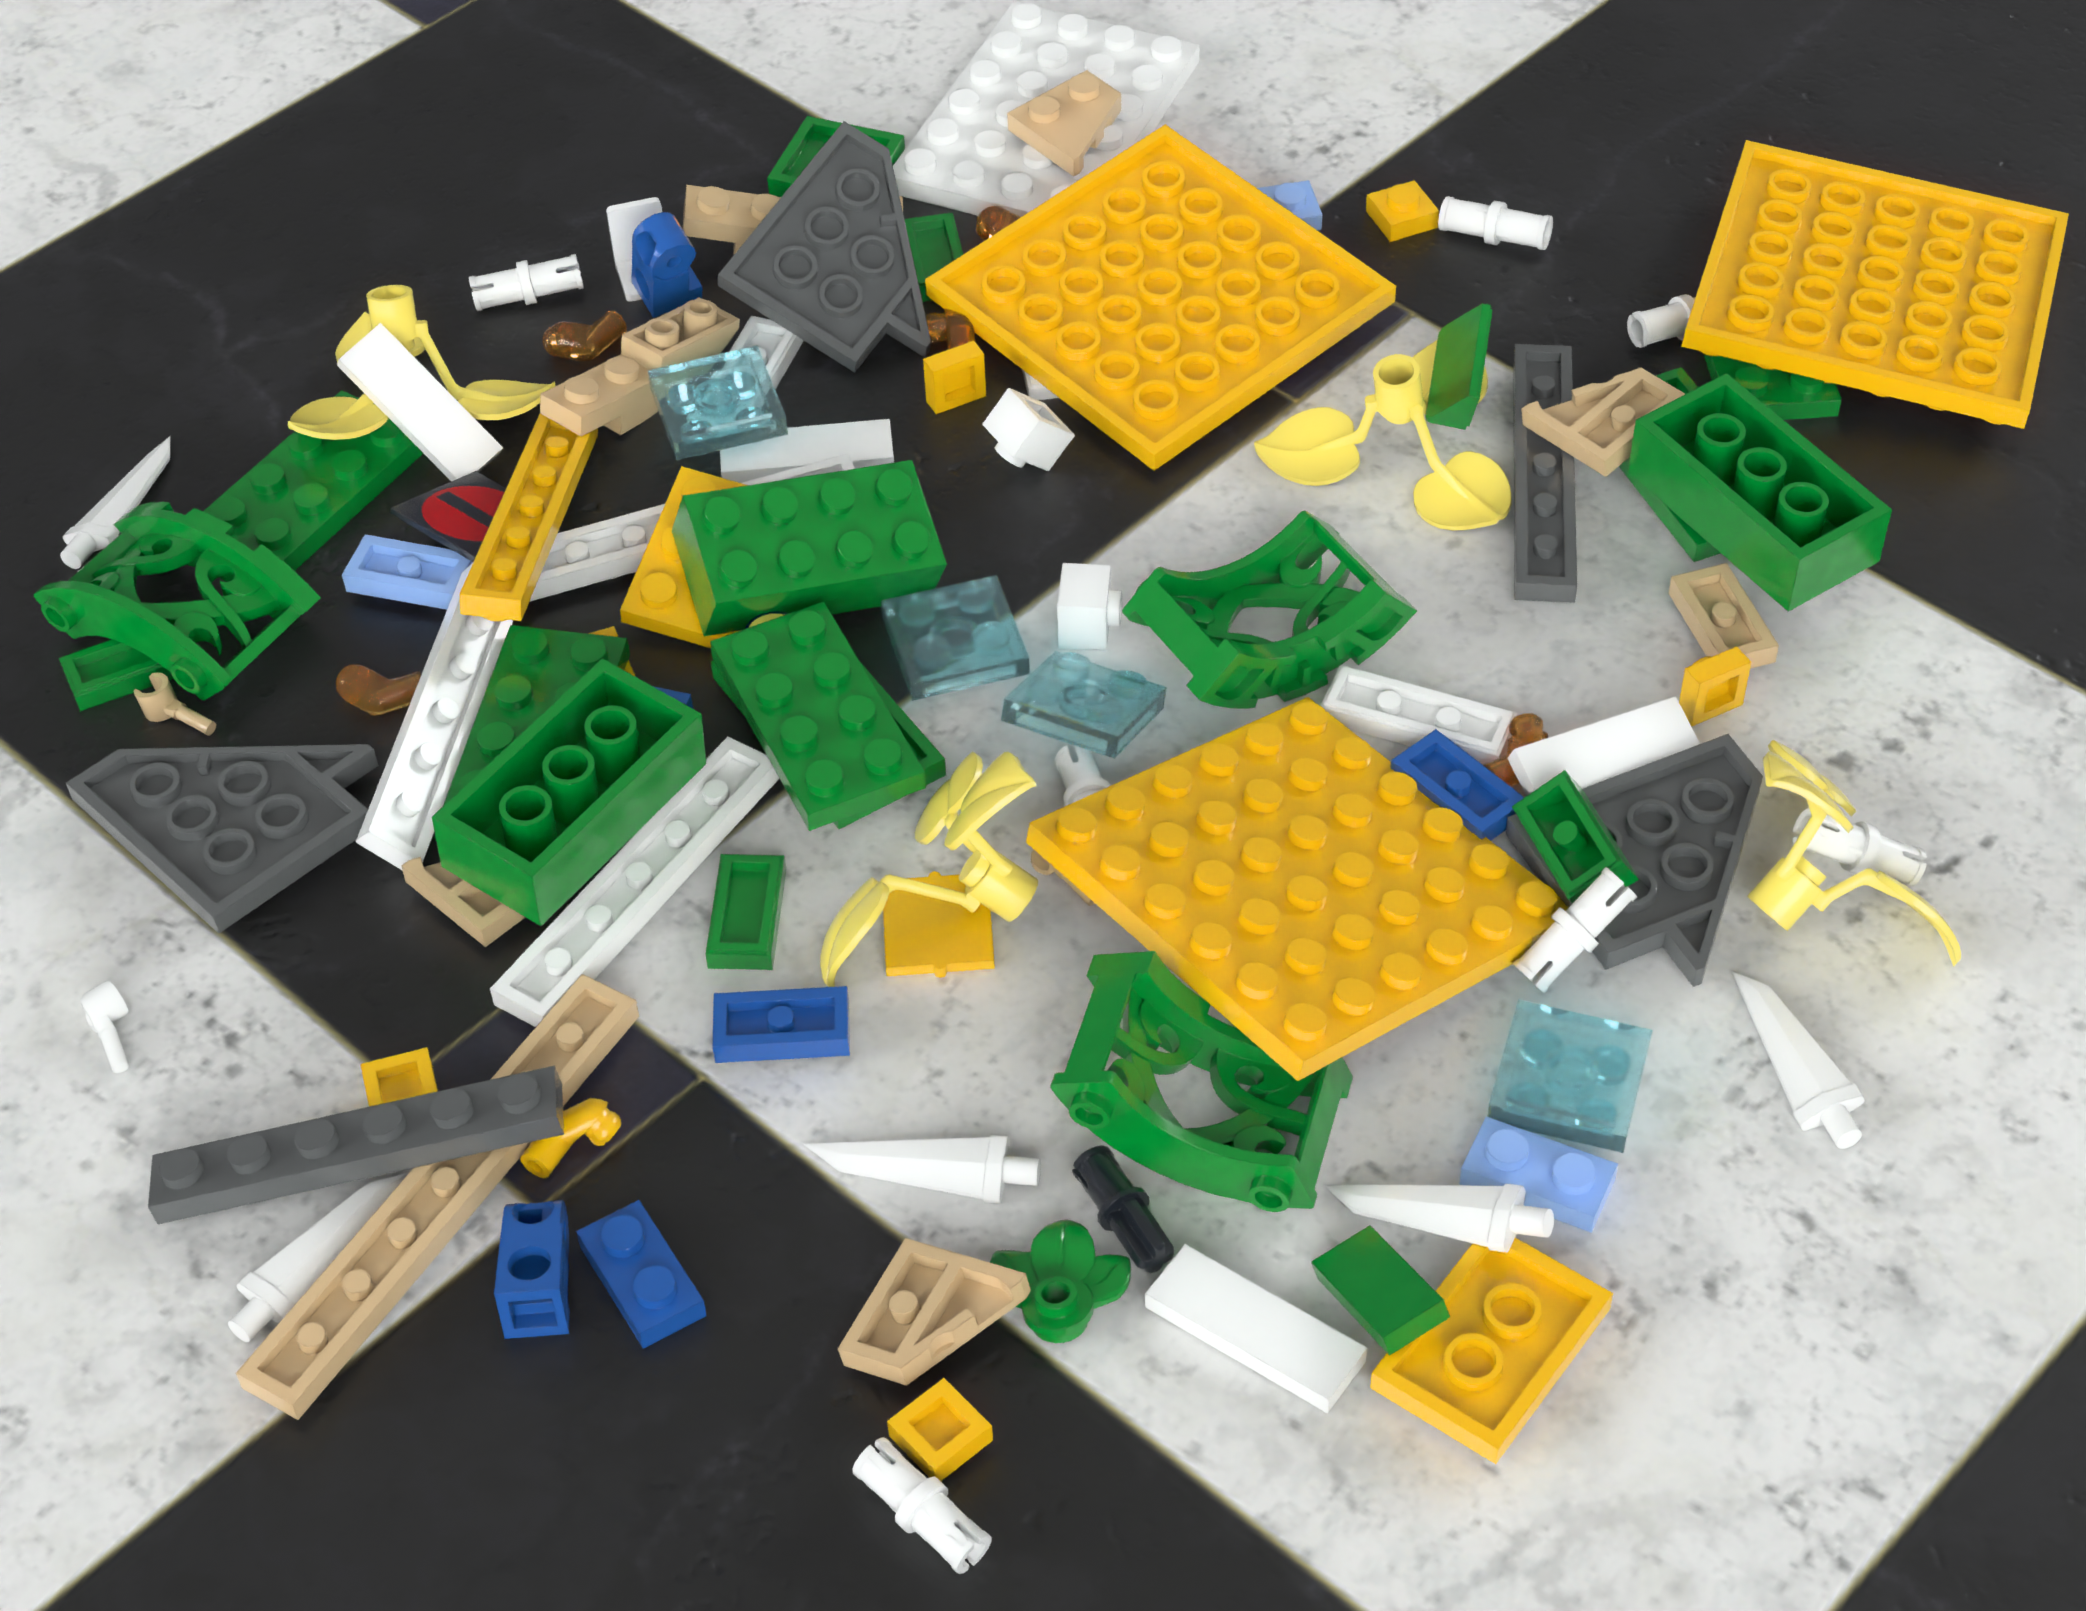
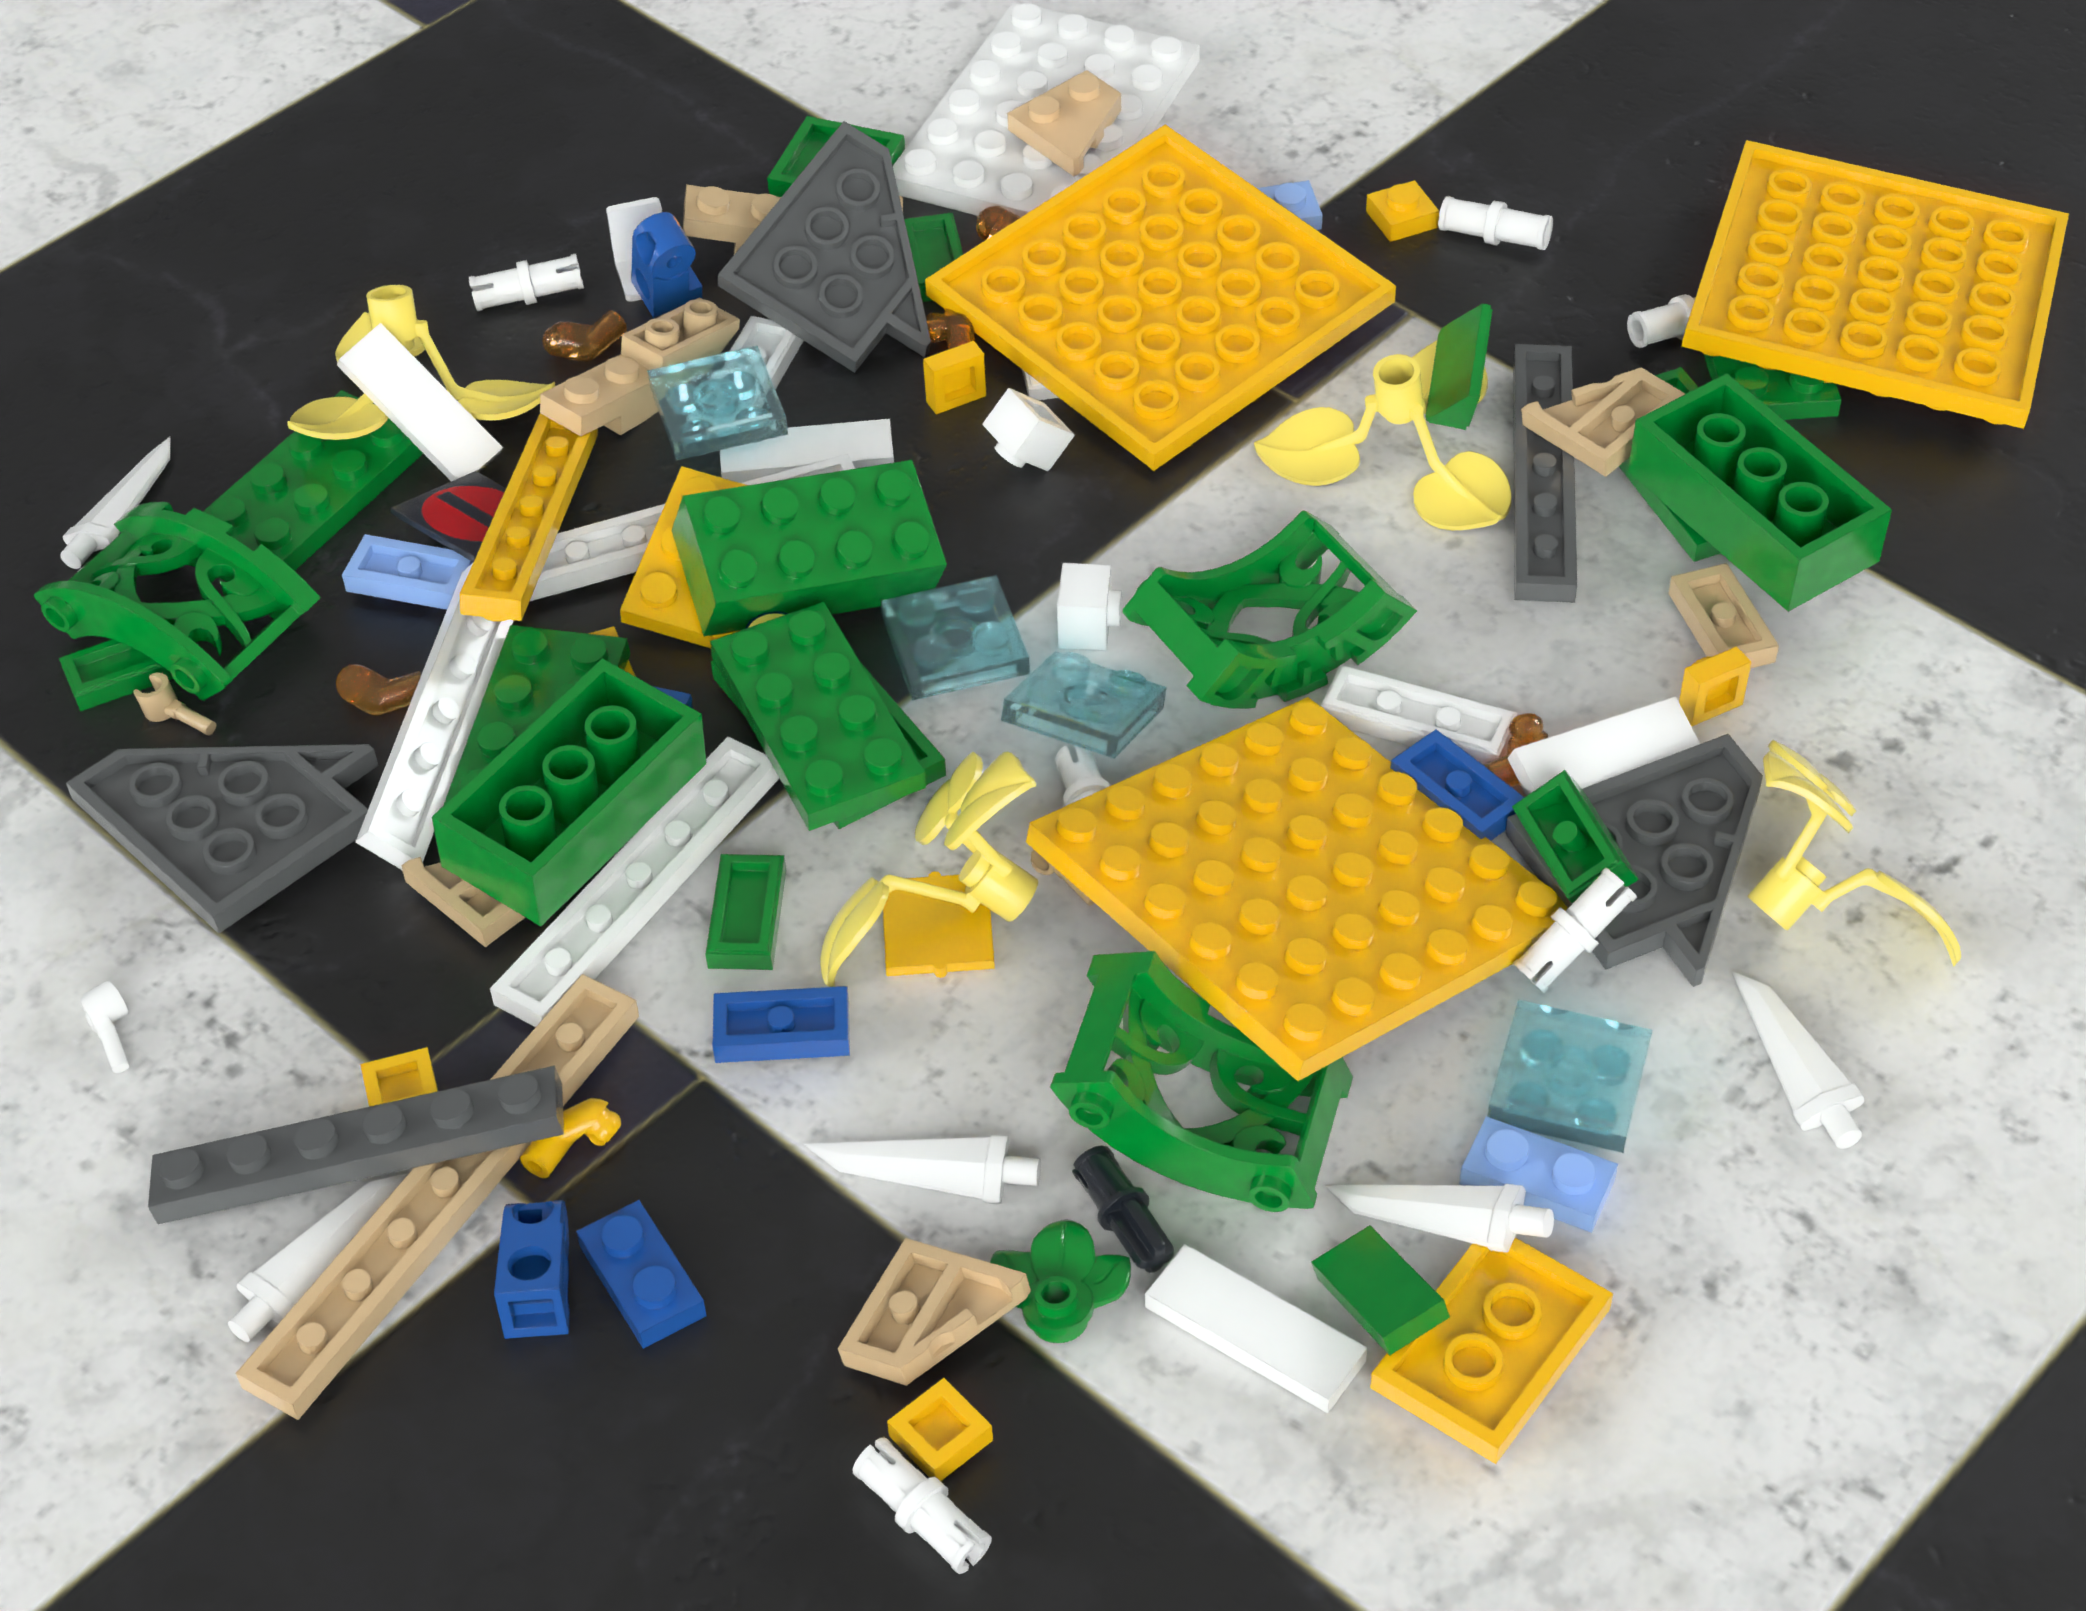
(1864, 849): white pin -> none

